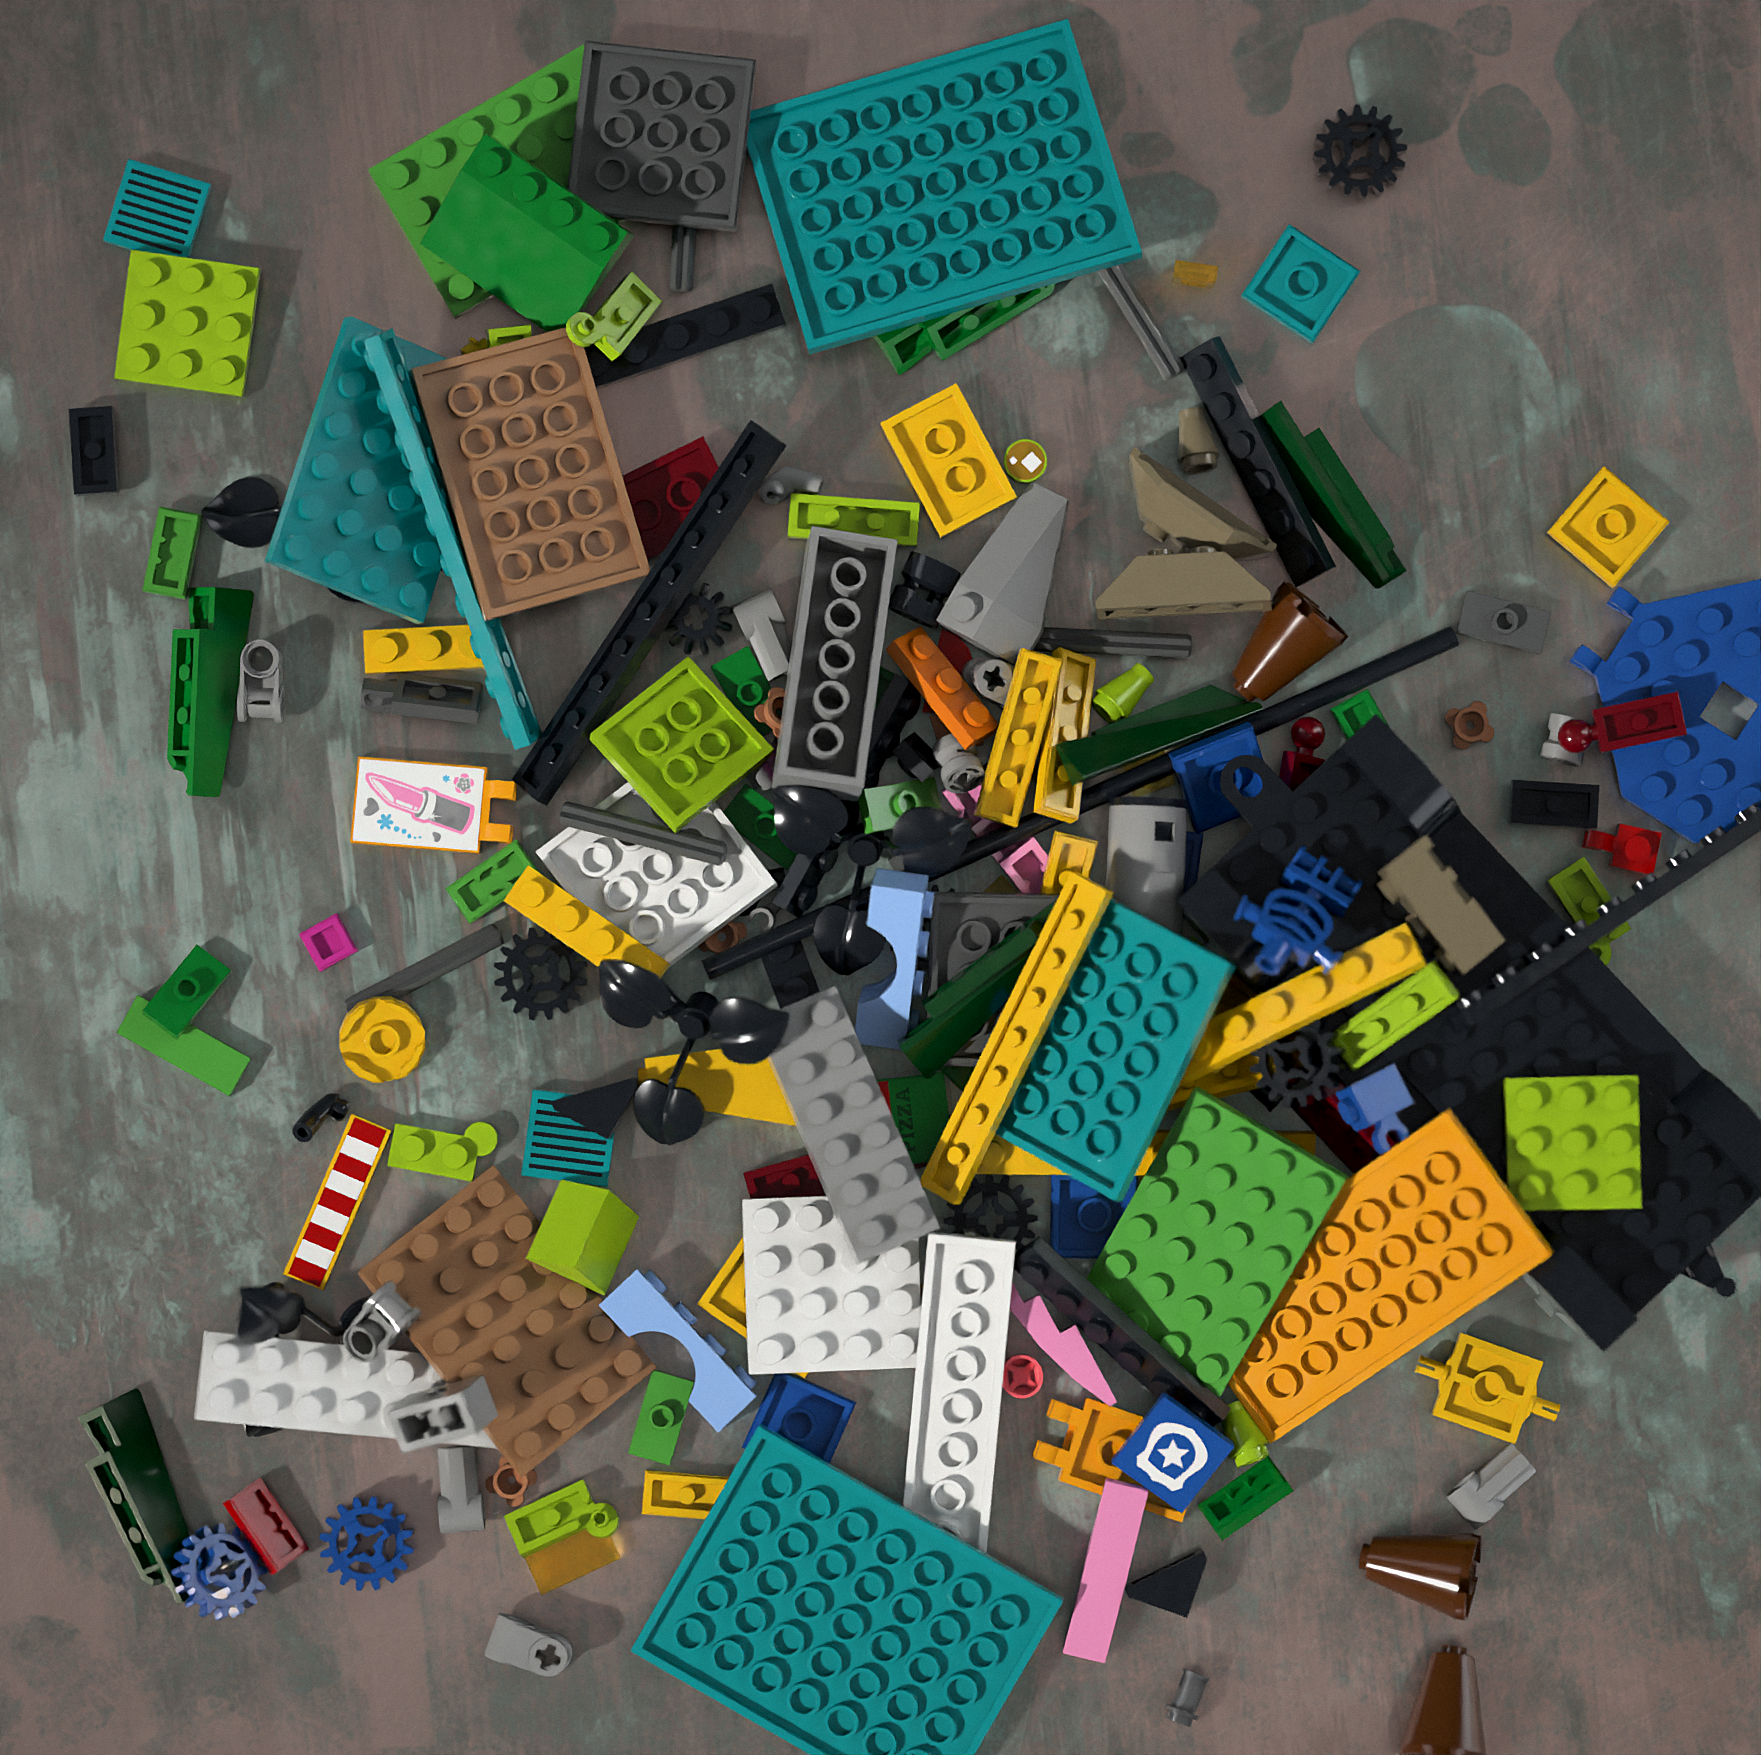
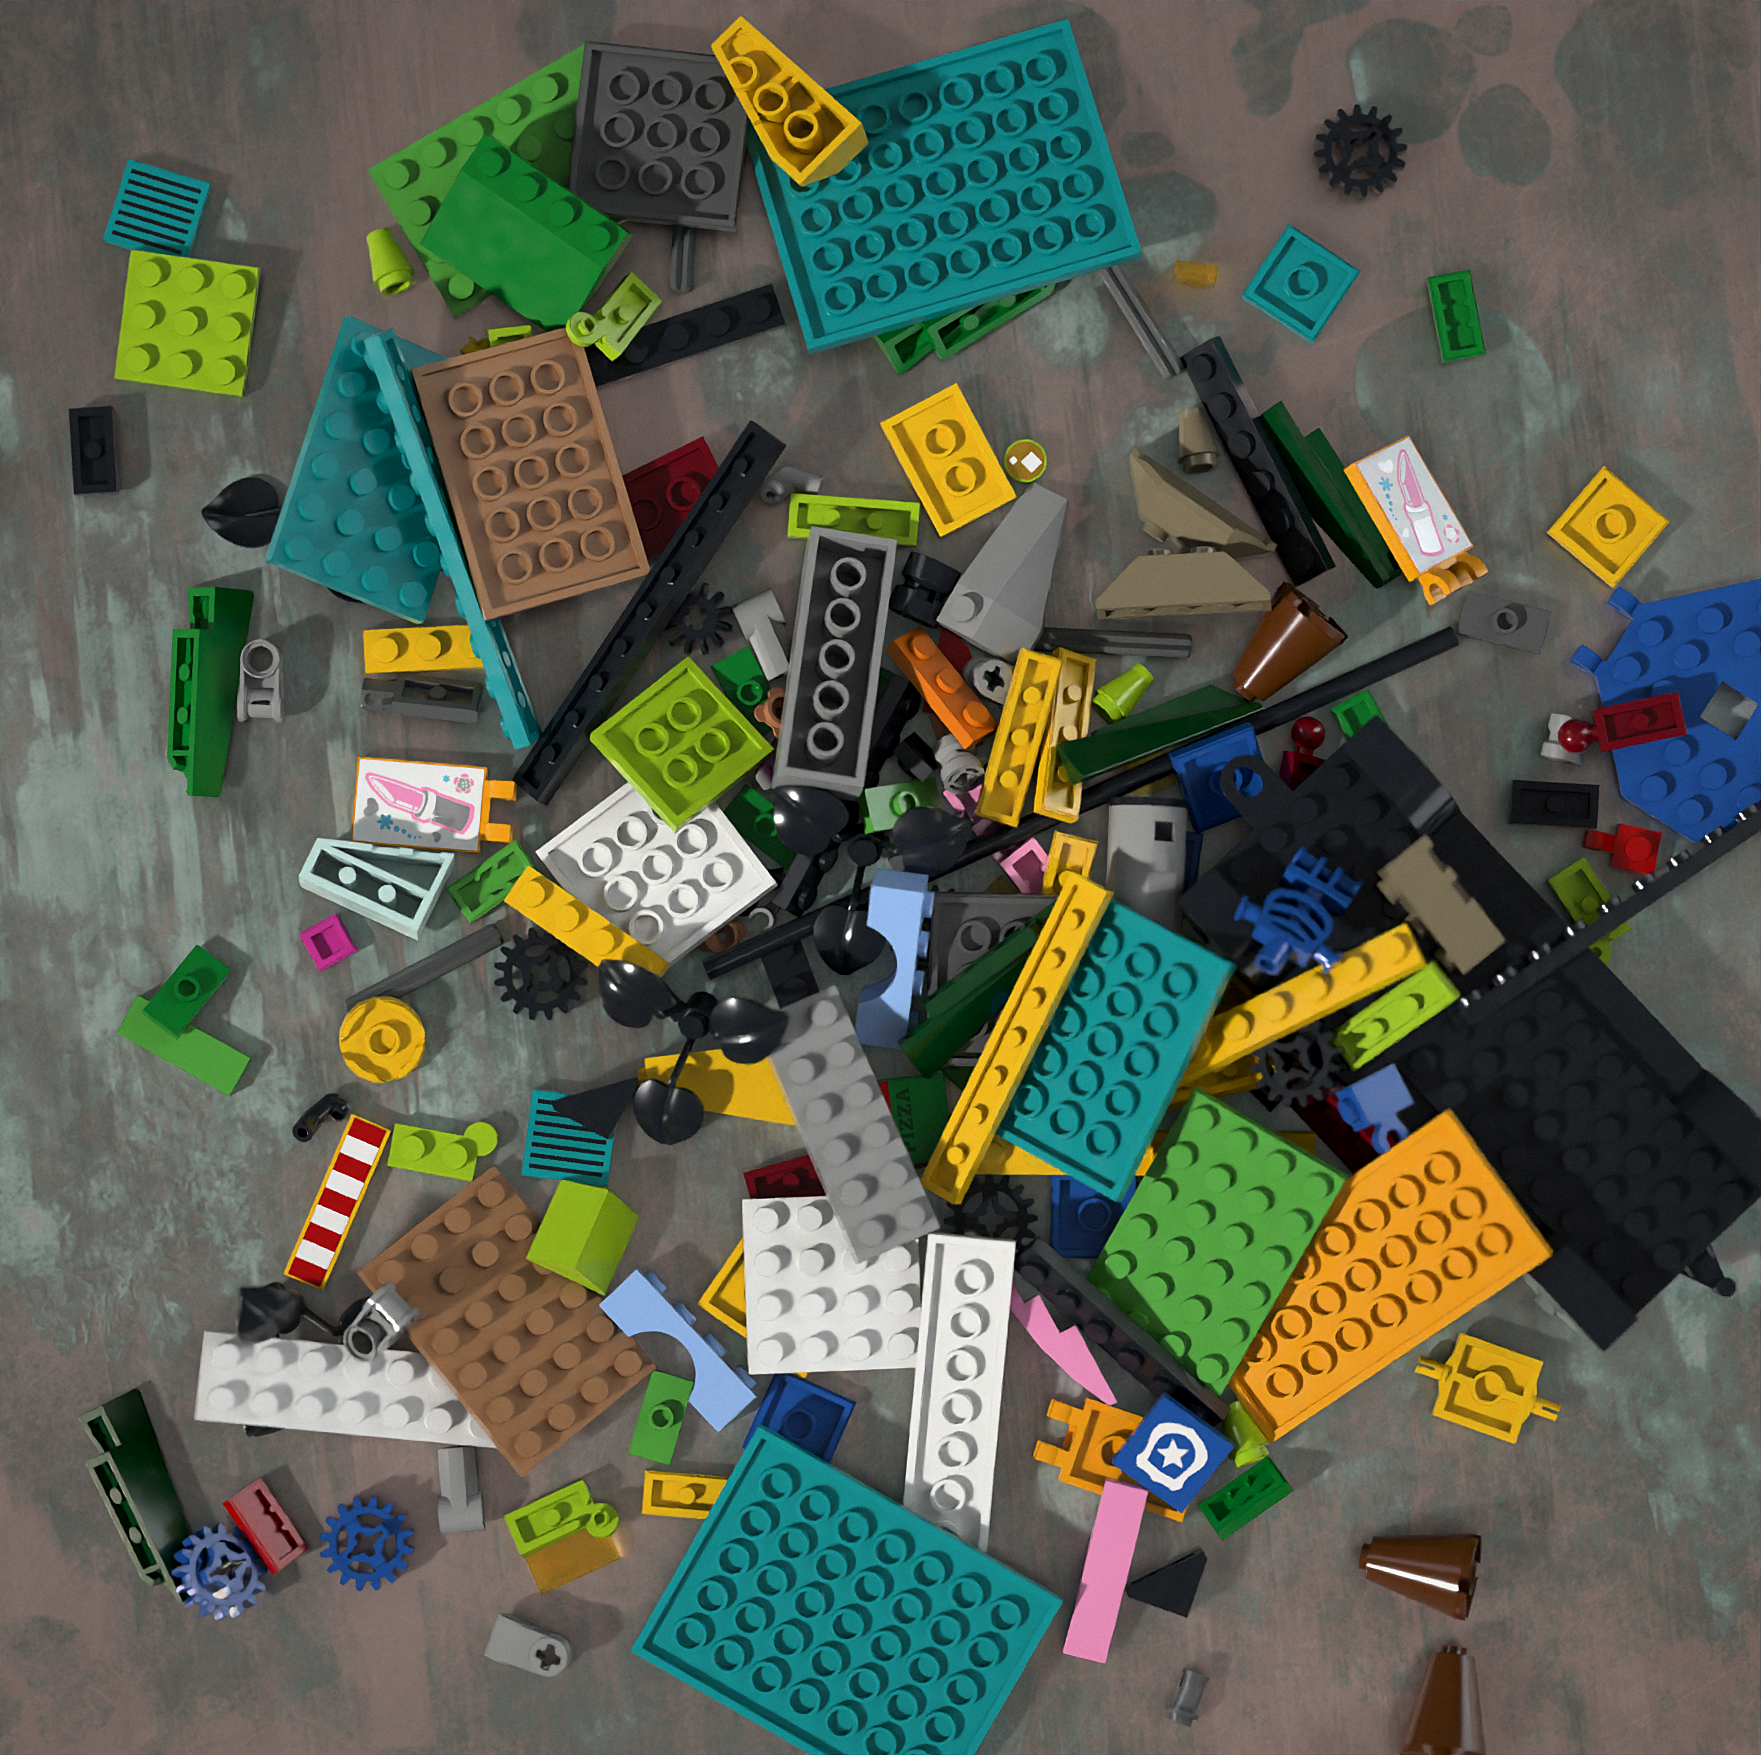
(172, 553): bright green plate -> none
(379, 882): none -> light aqua wedge
(389, 265): none -> lime cone
(442, 1414): light grey brick -> none
(513, 1493): nougat plate -> none
(643, 833): dark grey axle -> none
(791, 113): none -> yellow wedge
(1026, 1379): coral wheel -> none
(1415, 519): none -> tile
(1456, 316): none -> green plate
(1475, 713): nougat plate -> none
(1483, 1493): light grey piece -> none
(1573, 1142): lime plate -> none

